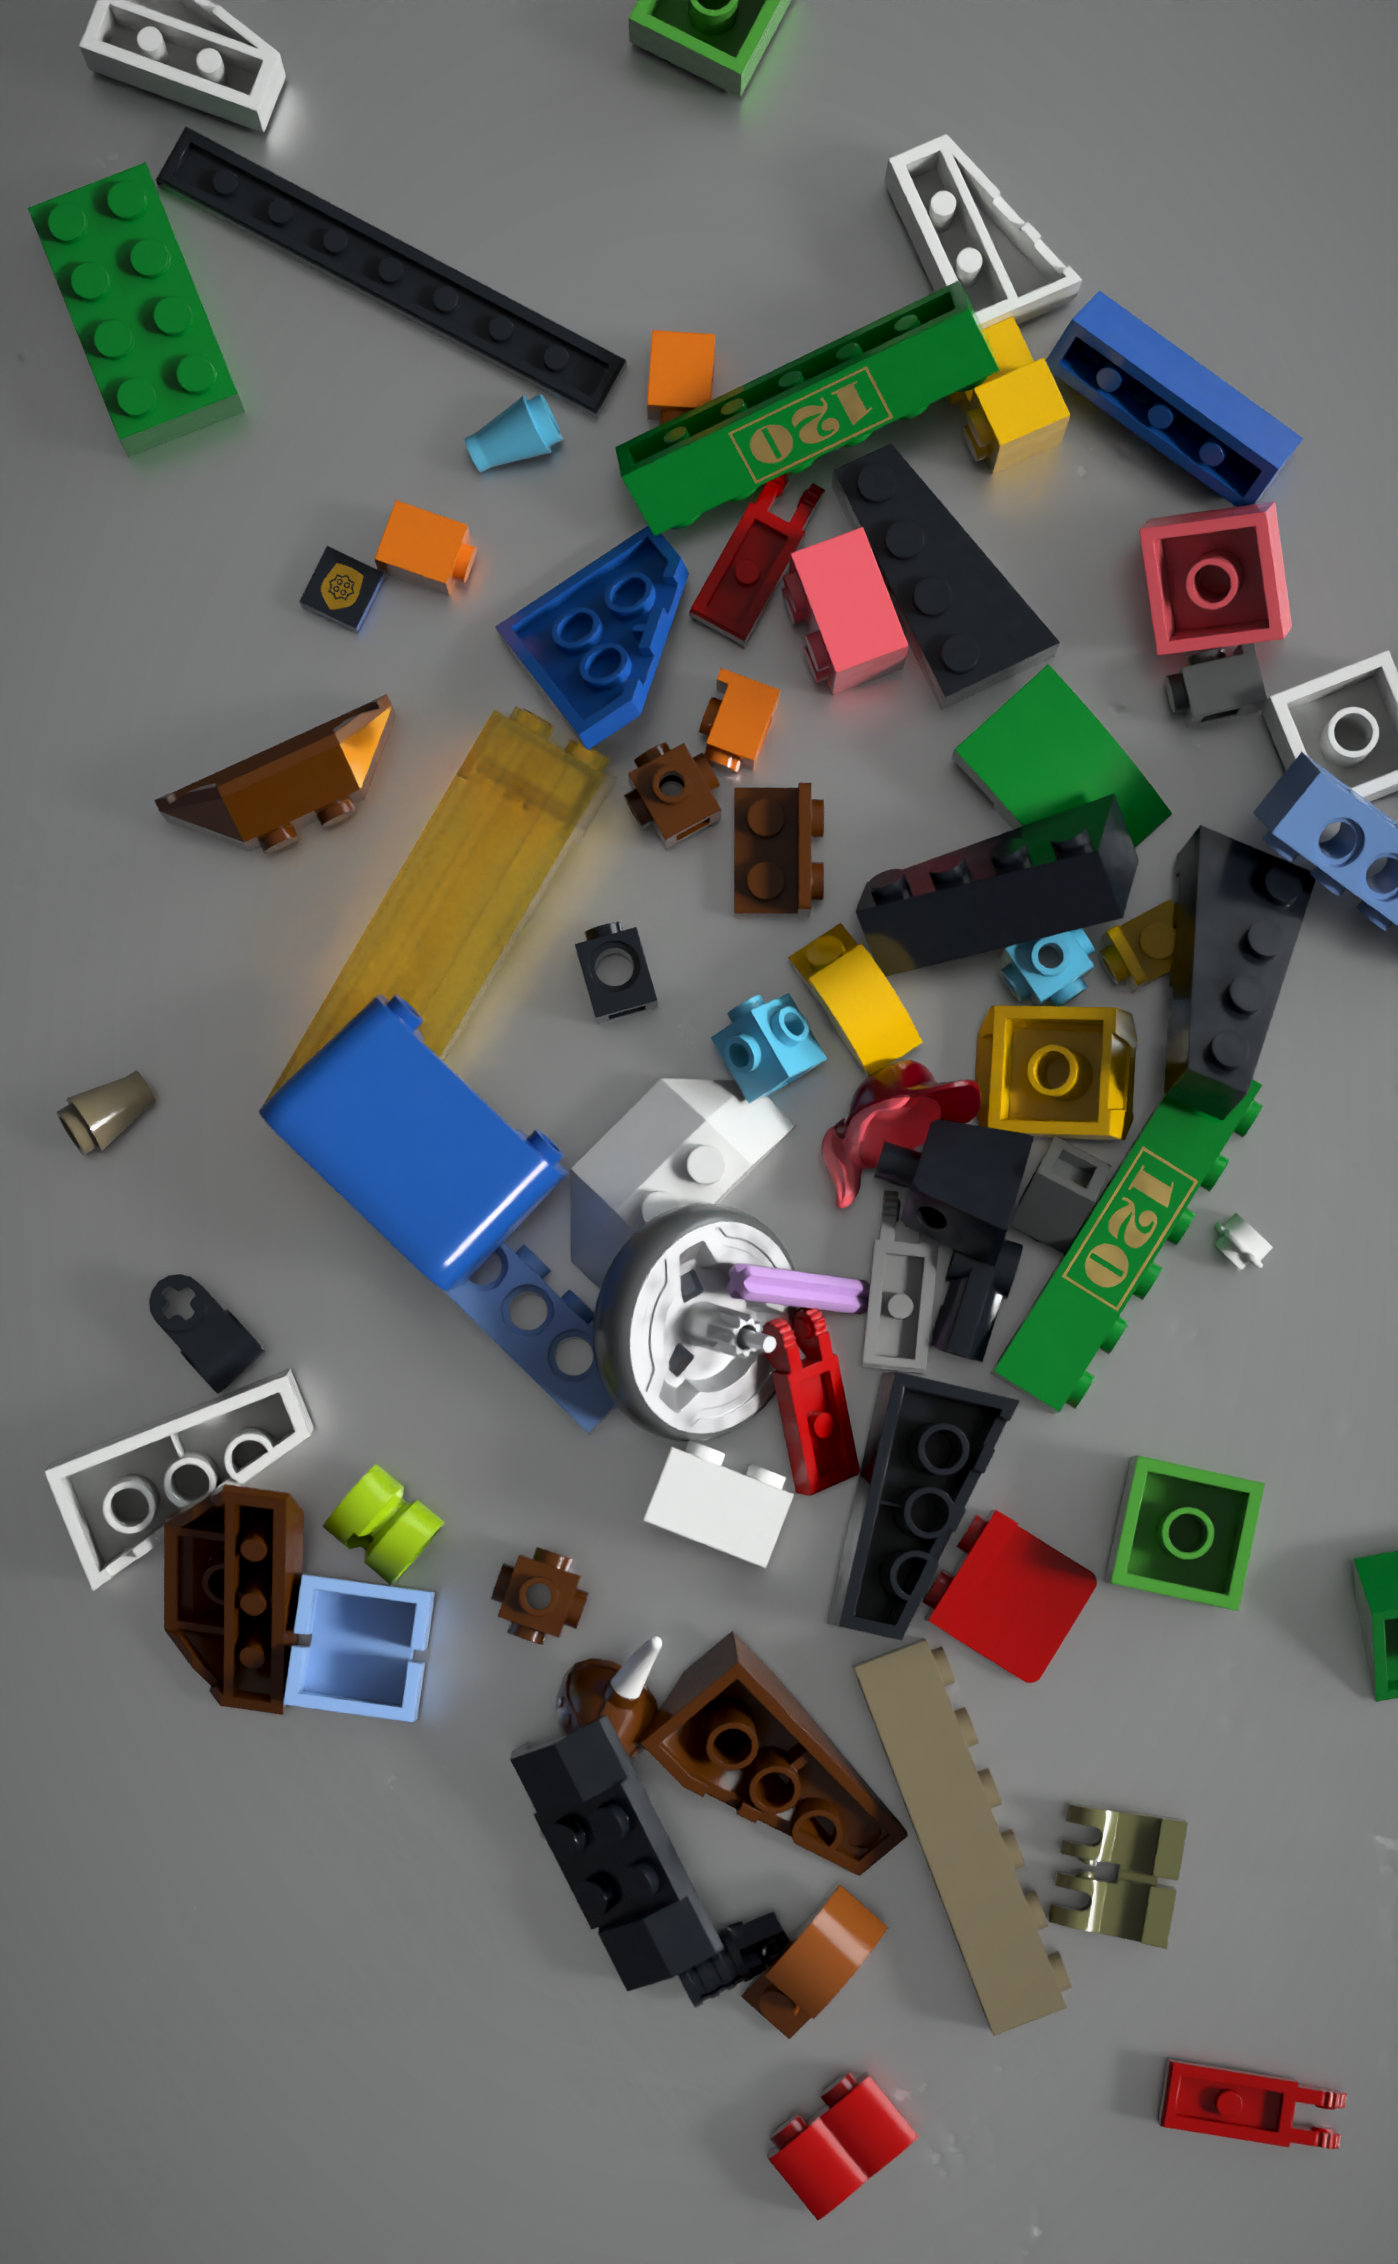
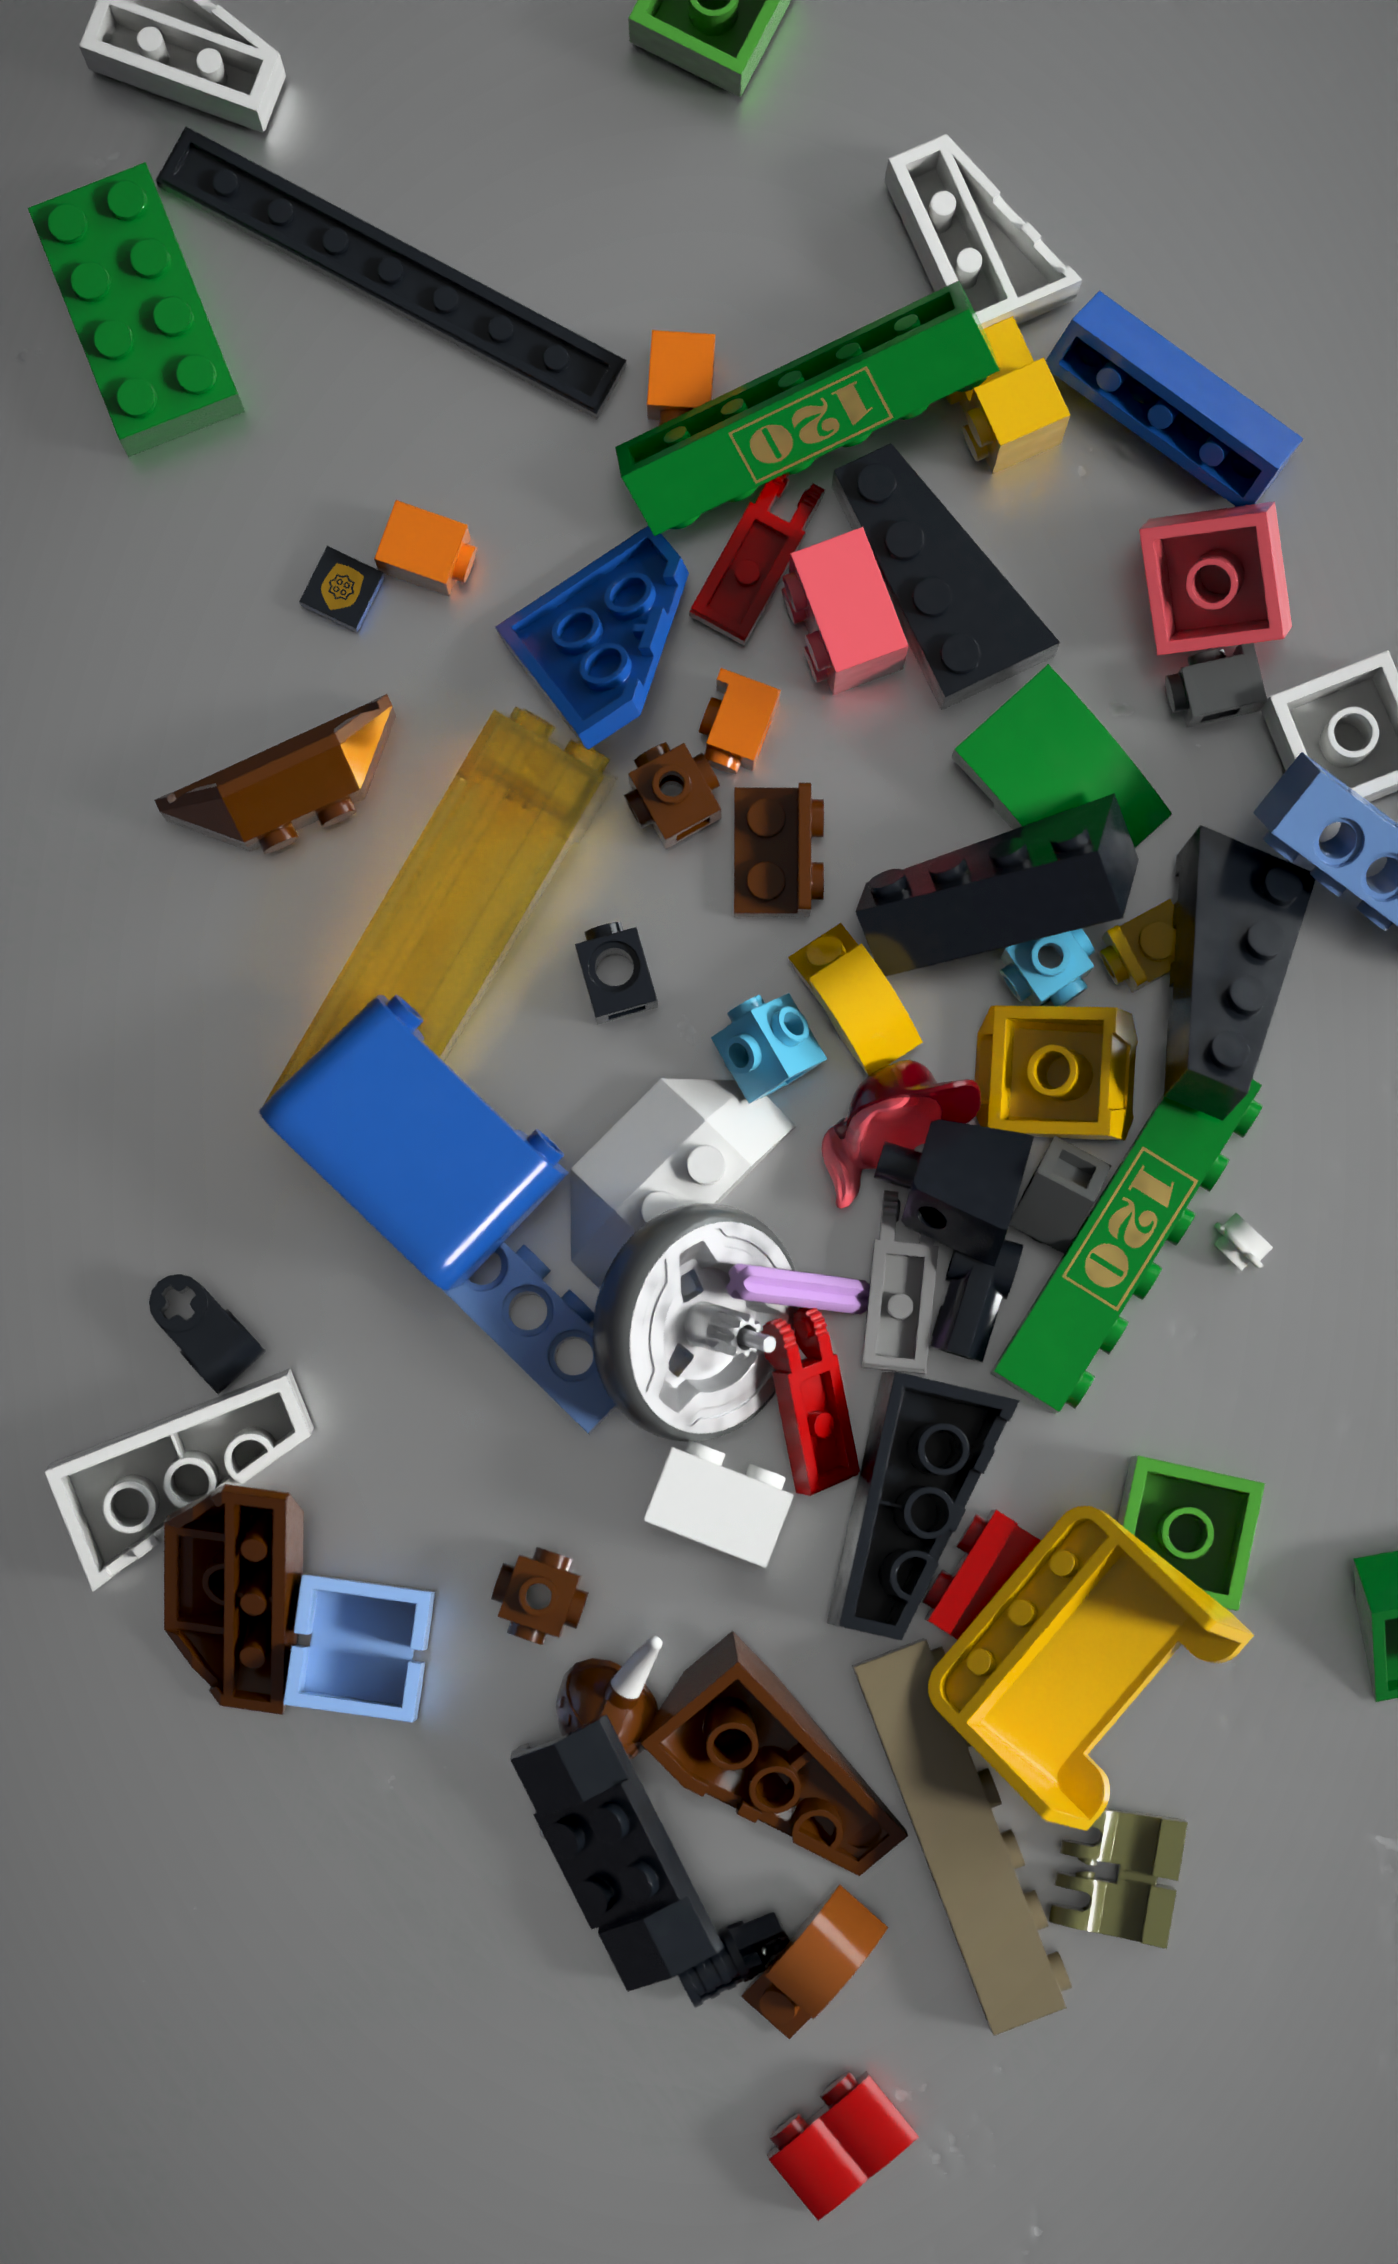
(105, 1111): dark tan cone -> none
(383, 1524): lime wheel -> none
(515, 434): medium azure cone -> none
(1069, 1654): none -> yellow windscreen
(1243, 2105): red hinge -> none

